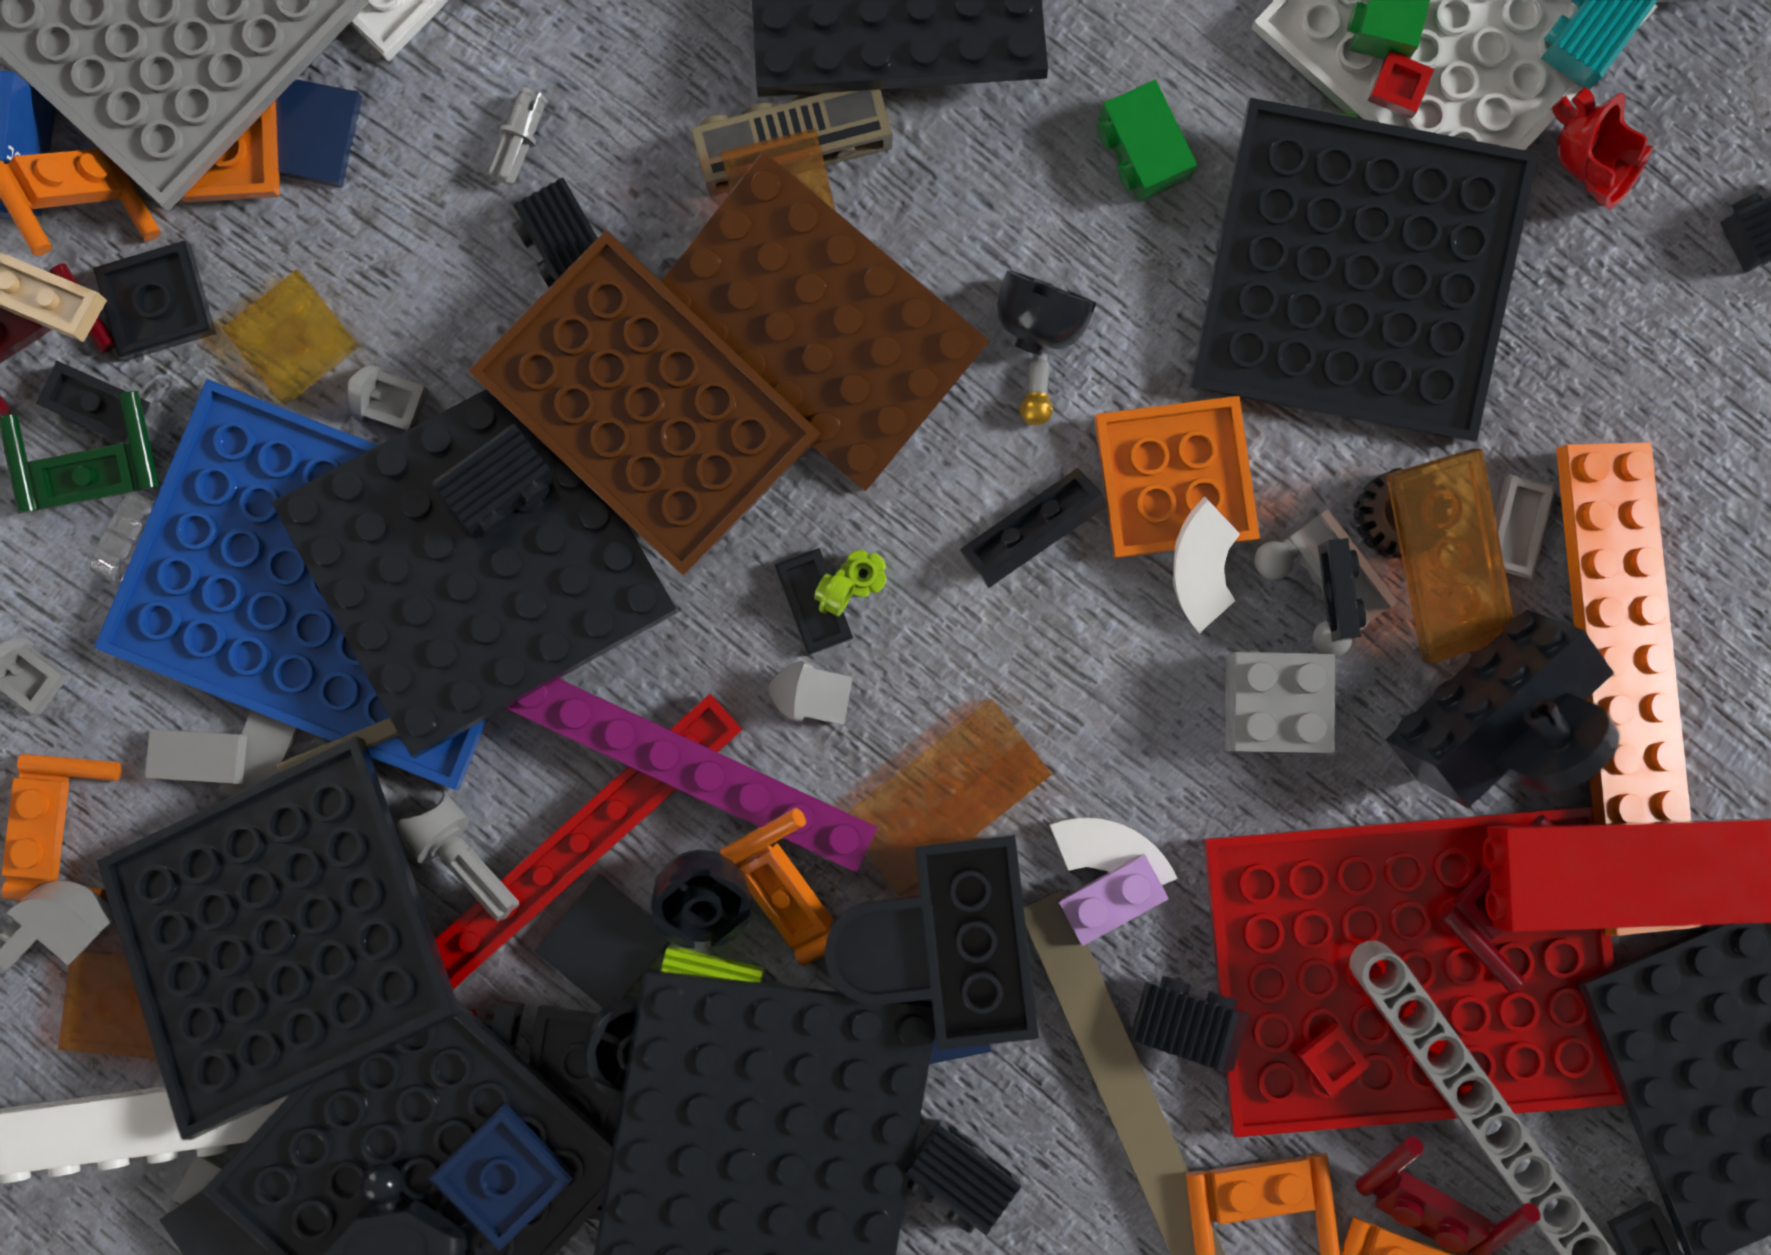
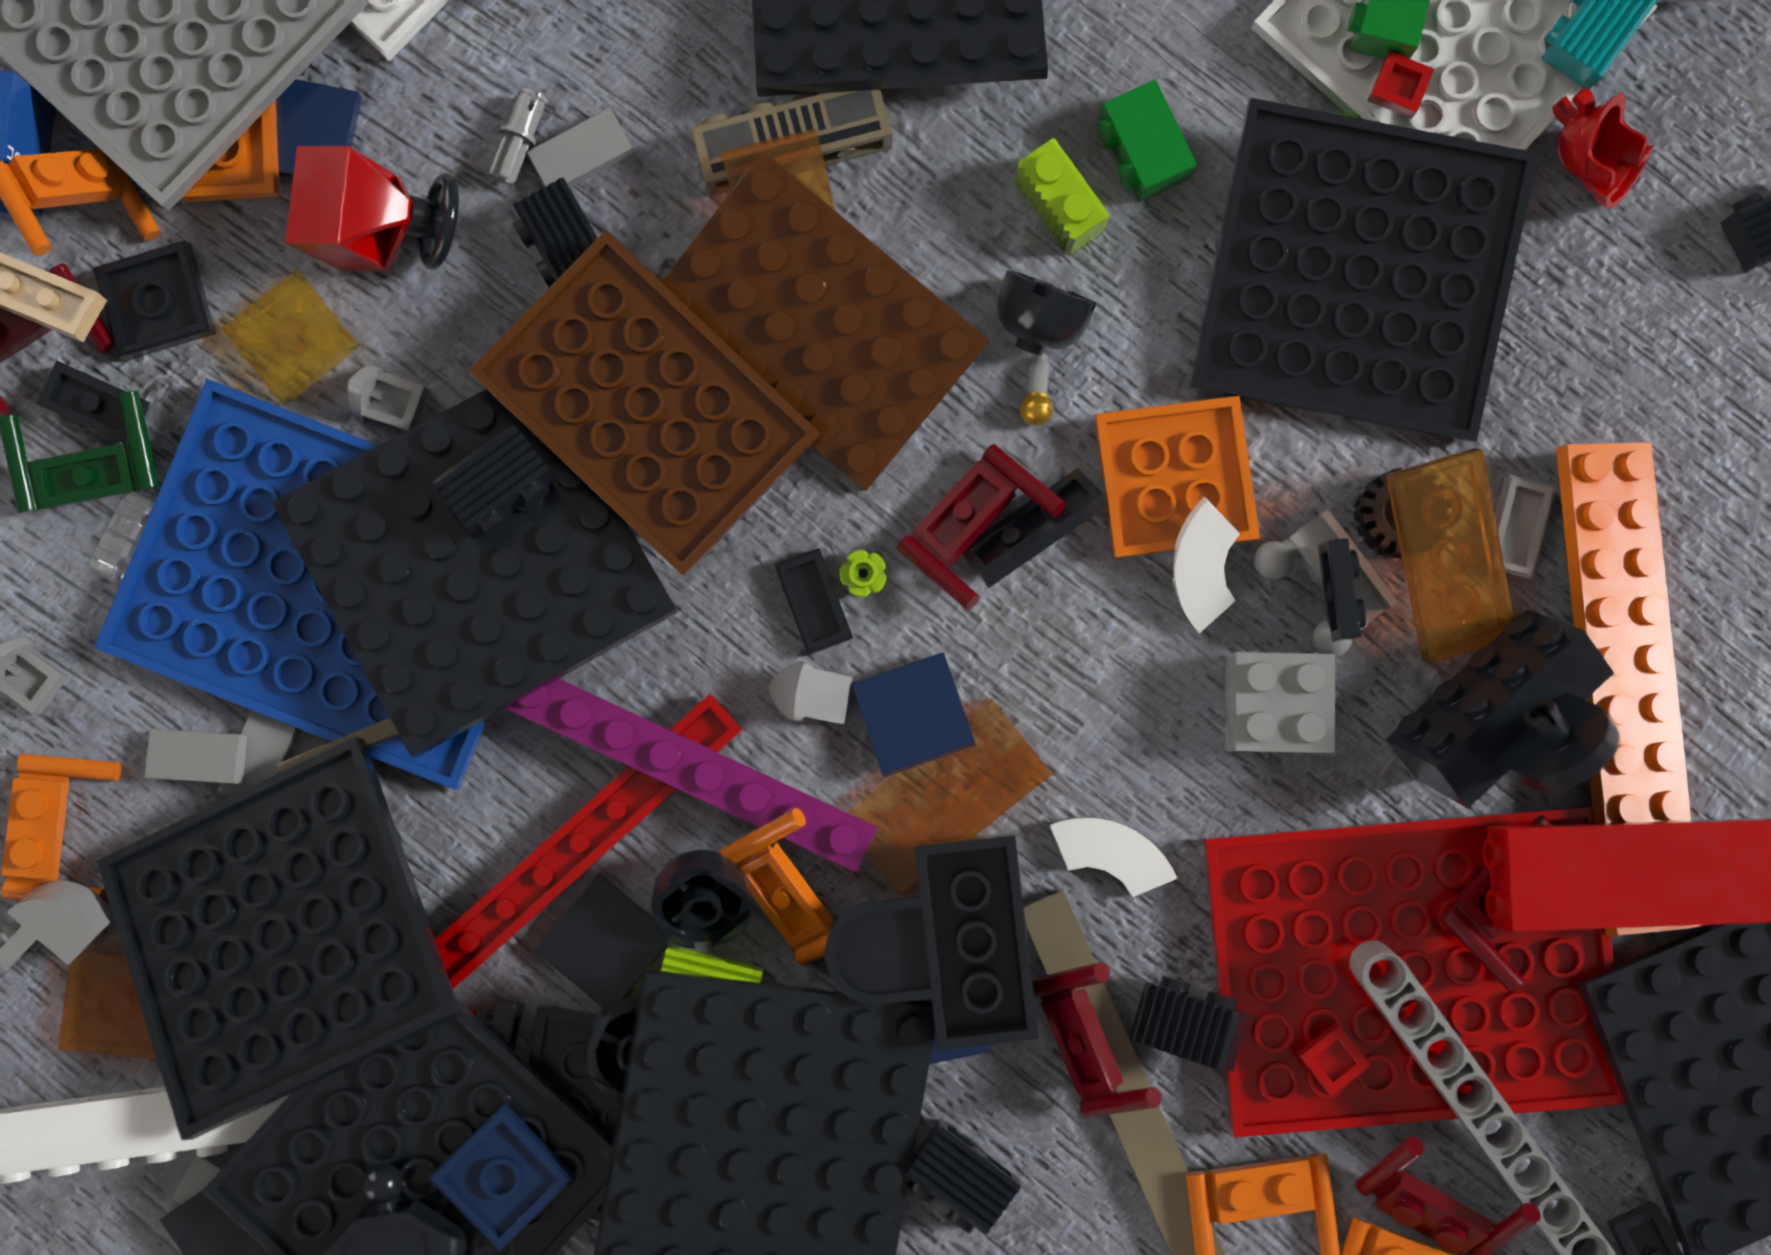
(358, 211): none -> red piece
(439, 835): light grey piece -> none
(582, 150): none -> light grey tile
(834, 592): lime plate -> none
(913, 714): none -> dark blue tile
(966, 514): none -> dark red plate
(1061, 196): none -> lime brick
(1084, 1043): none -> dark red plate
(1112, 900): lavender plate -> none

